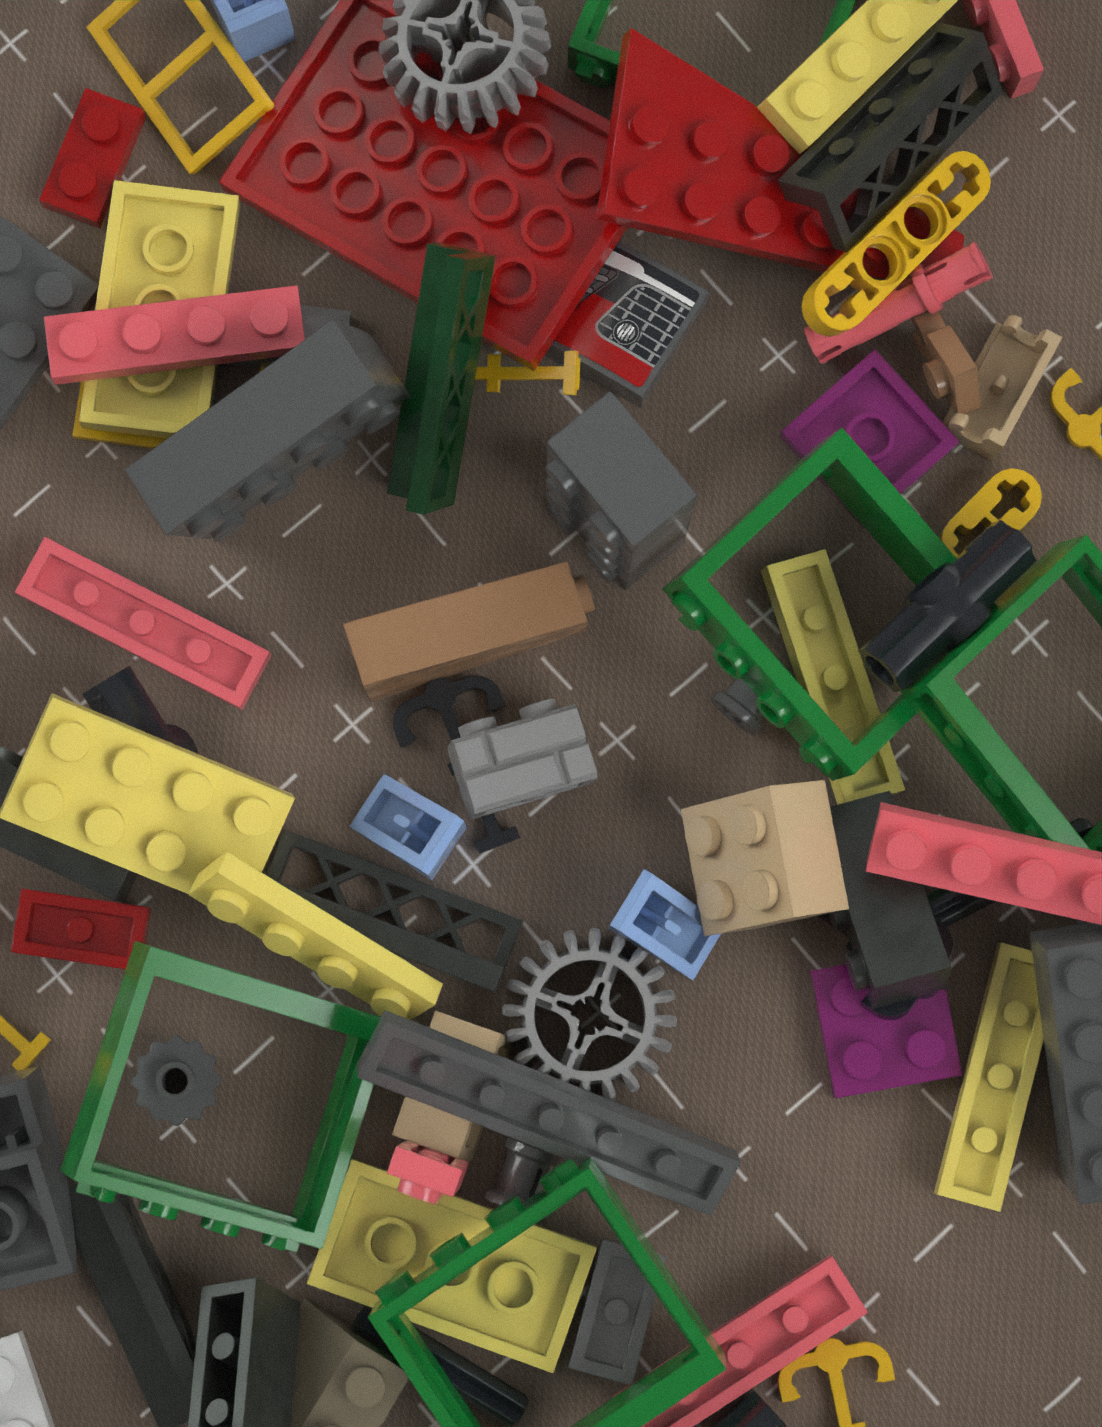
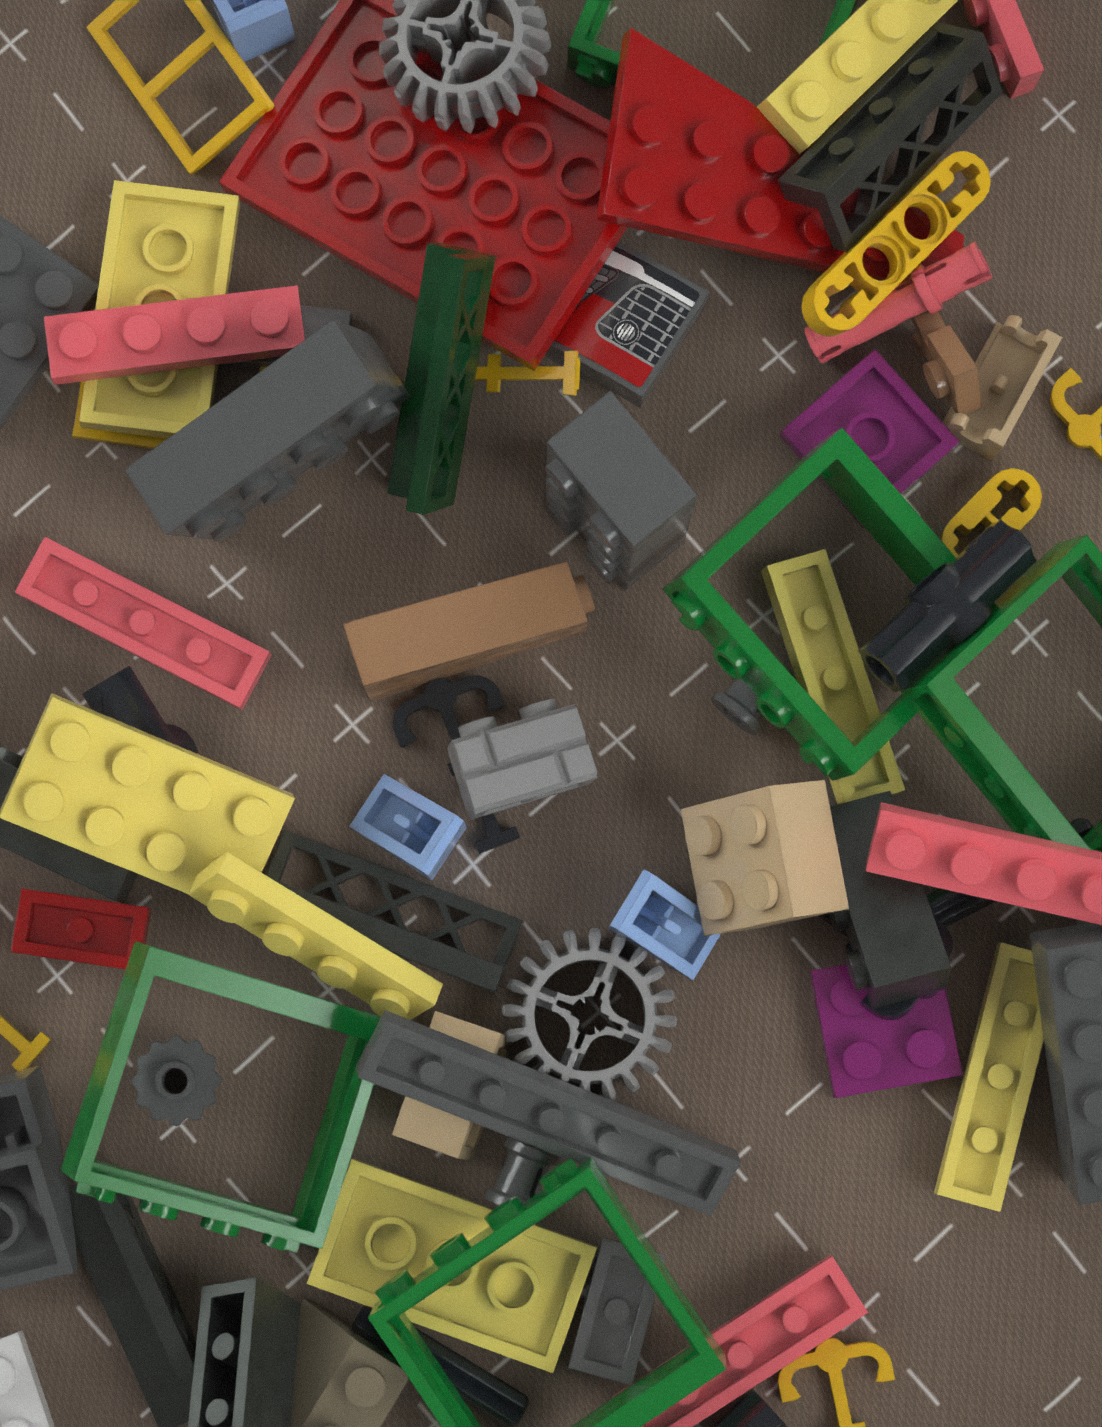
(92, 157): red plate -> none
(426, 1172): coral plate -> none

